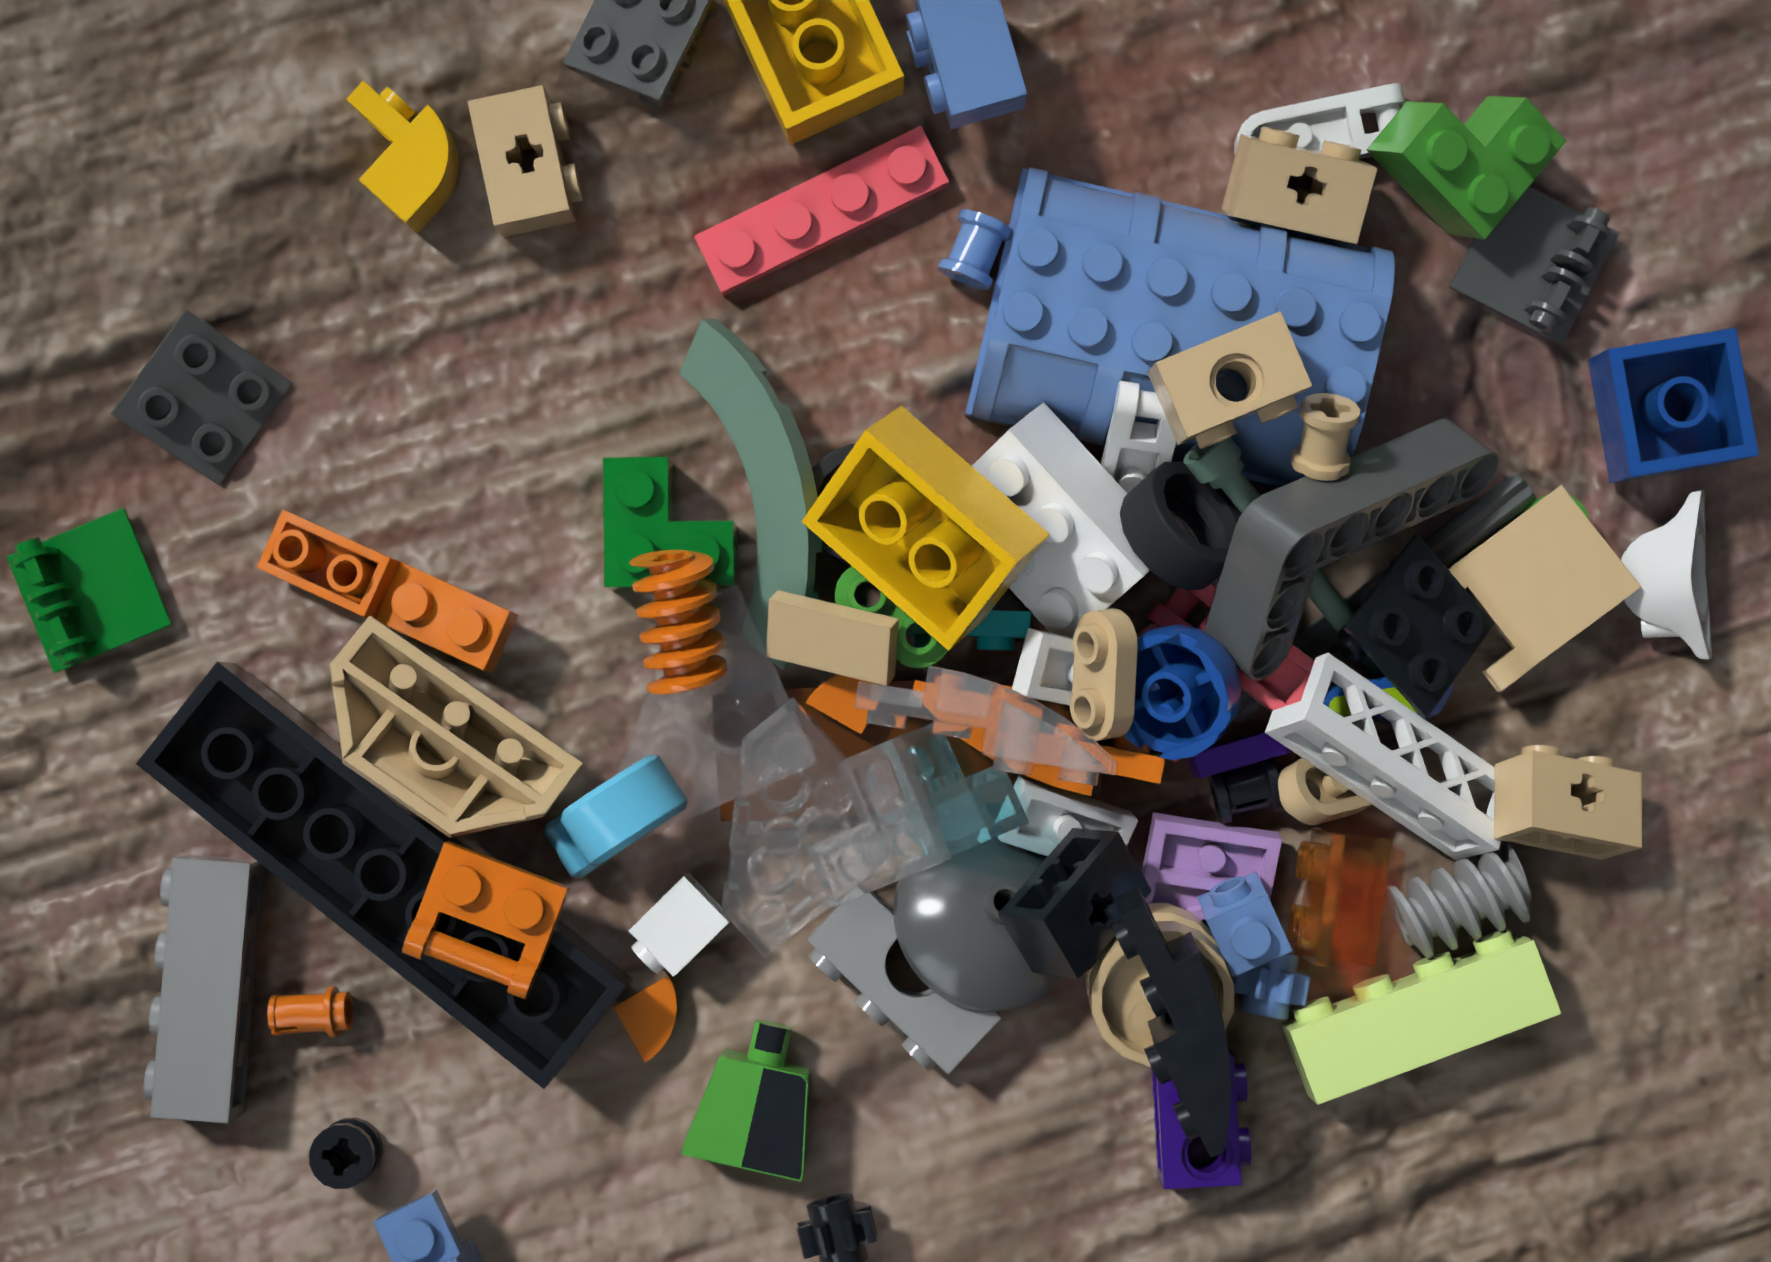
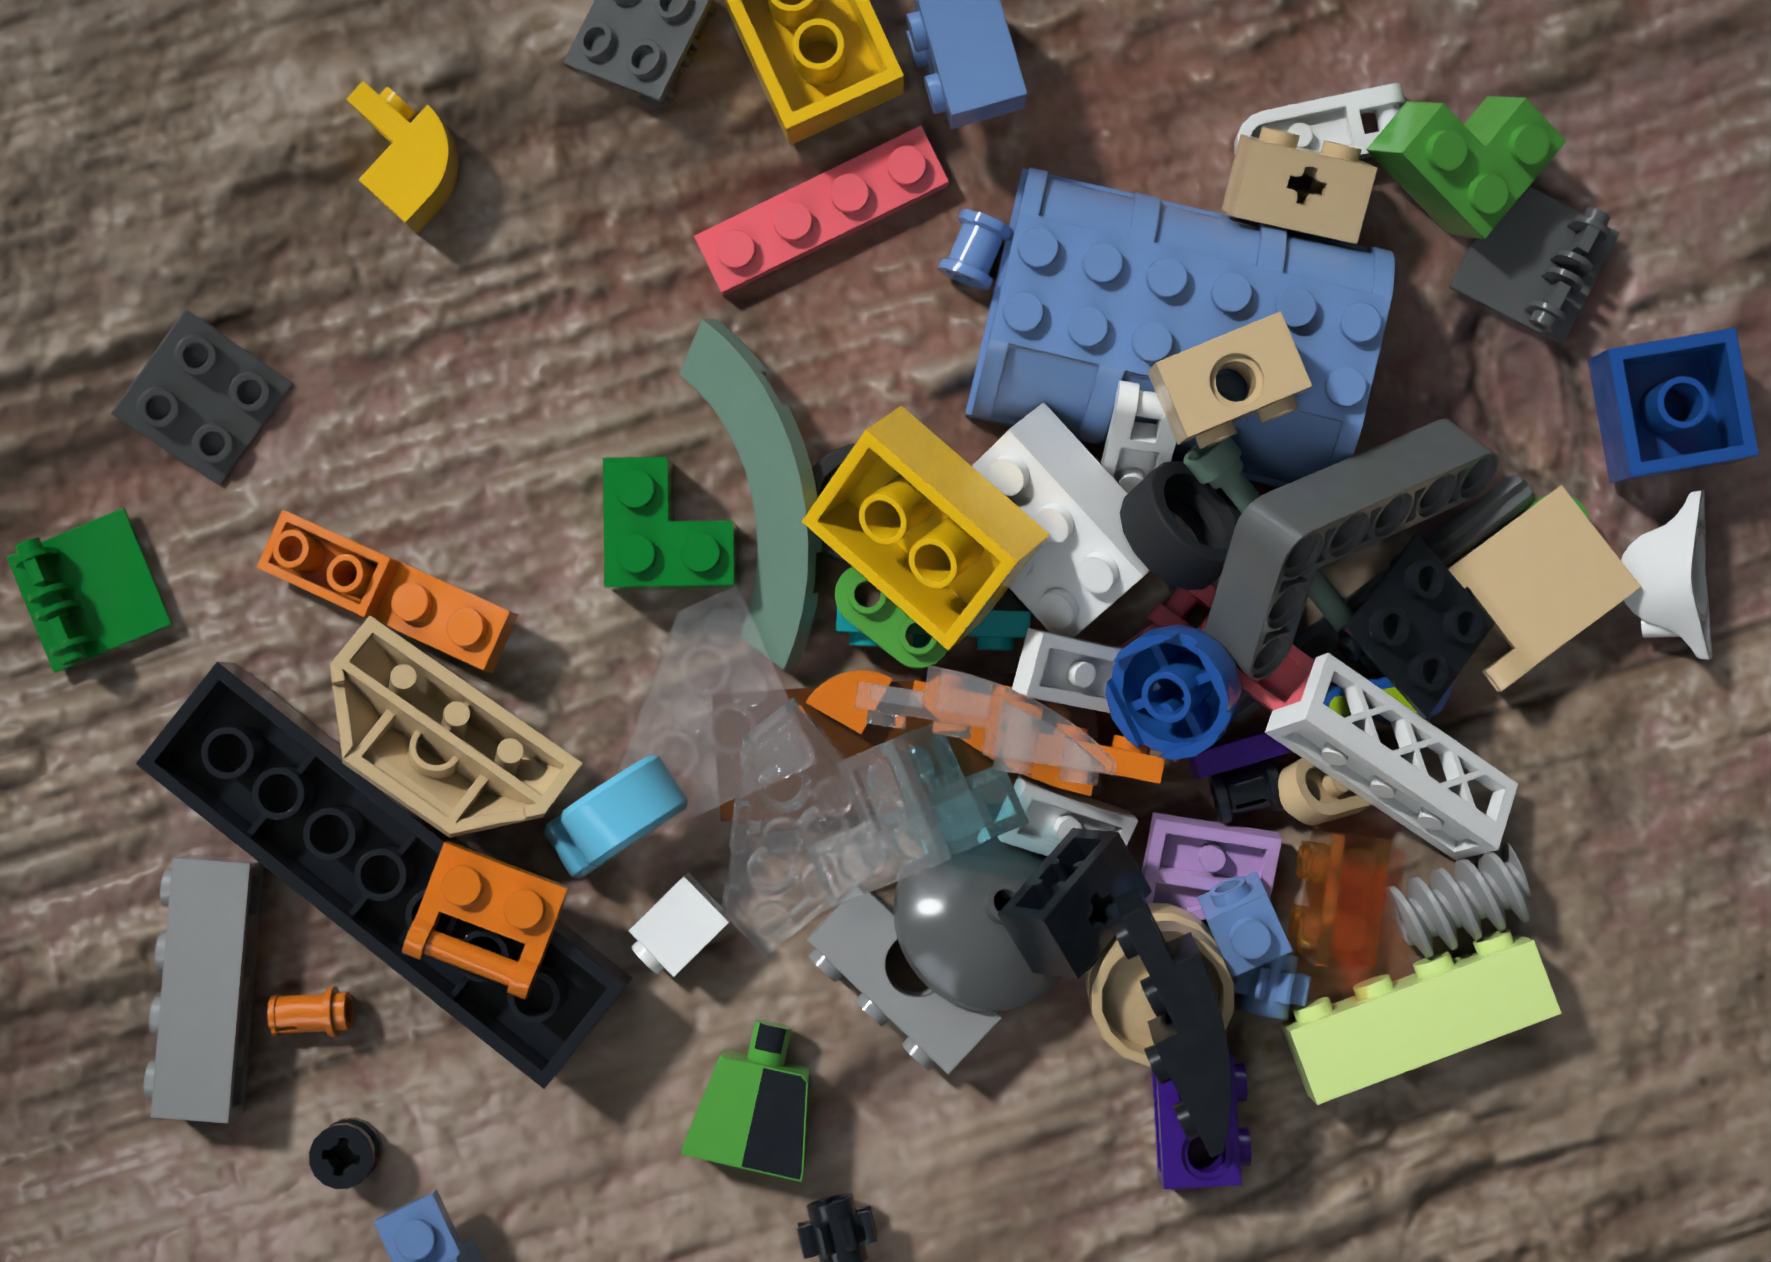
(502, 130): tan brick -> none
(650, 1016): orange tile -> none
(682, 620): orange piece -> none
(832, 637): tan tile -> none
(1104, 674): tan plate -> none
(1325, 436): tan bush -> none
(1568, 803): tan brick -> none

